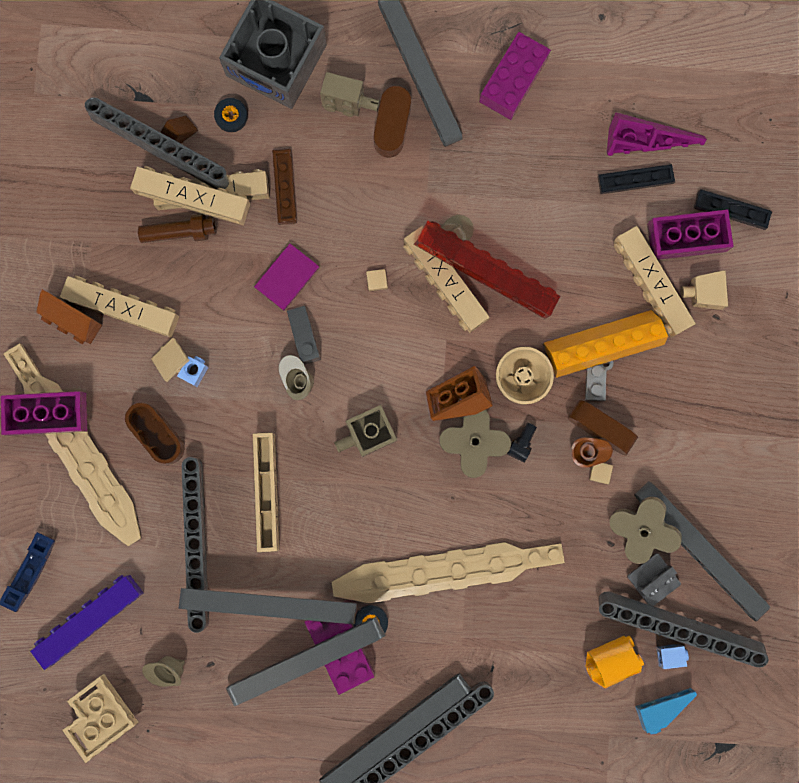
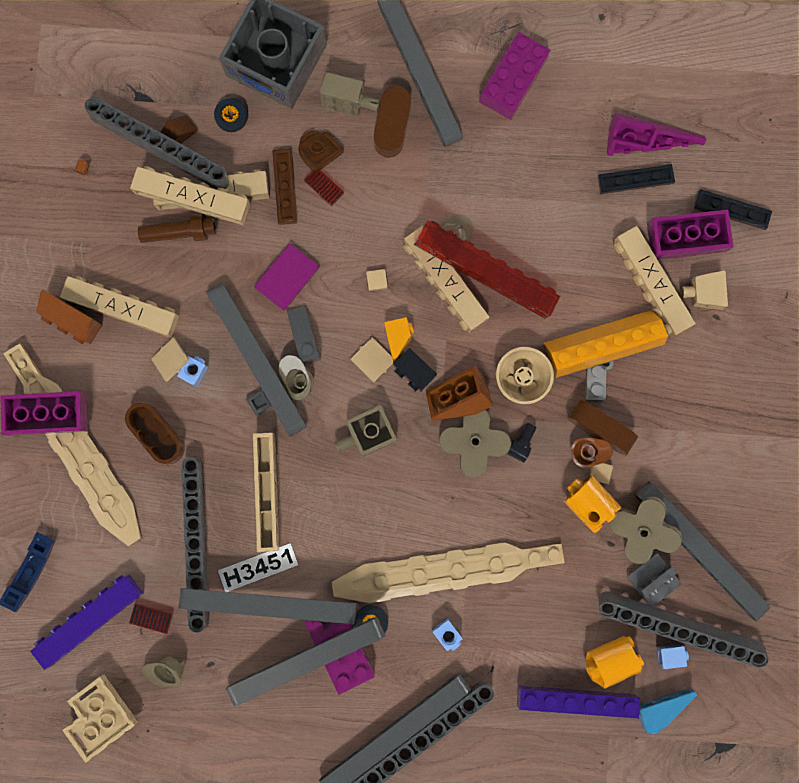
(82, 167): none -> dark orange piece
(151, 618): none -> tile
(256, 359): none -> dark grey beam
(257, 568): none -> white sticker
(259, 402): none -> dark grey tile
(318, 150): none -> reddish brown tile
(324, 187): none -> clear red tile
(372, 360): none -> tan piece
(398, 336): none -> light orange slope
(414, 370): none -> black brick
(445, 626): none -> light blue brick
(578, 702): none -> dark purple brick
(591, 503): none -> light orange cylinder

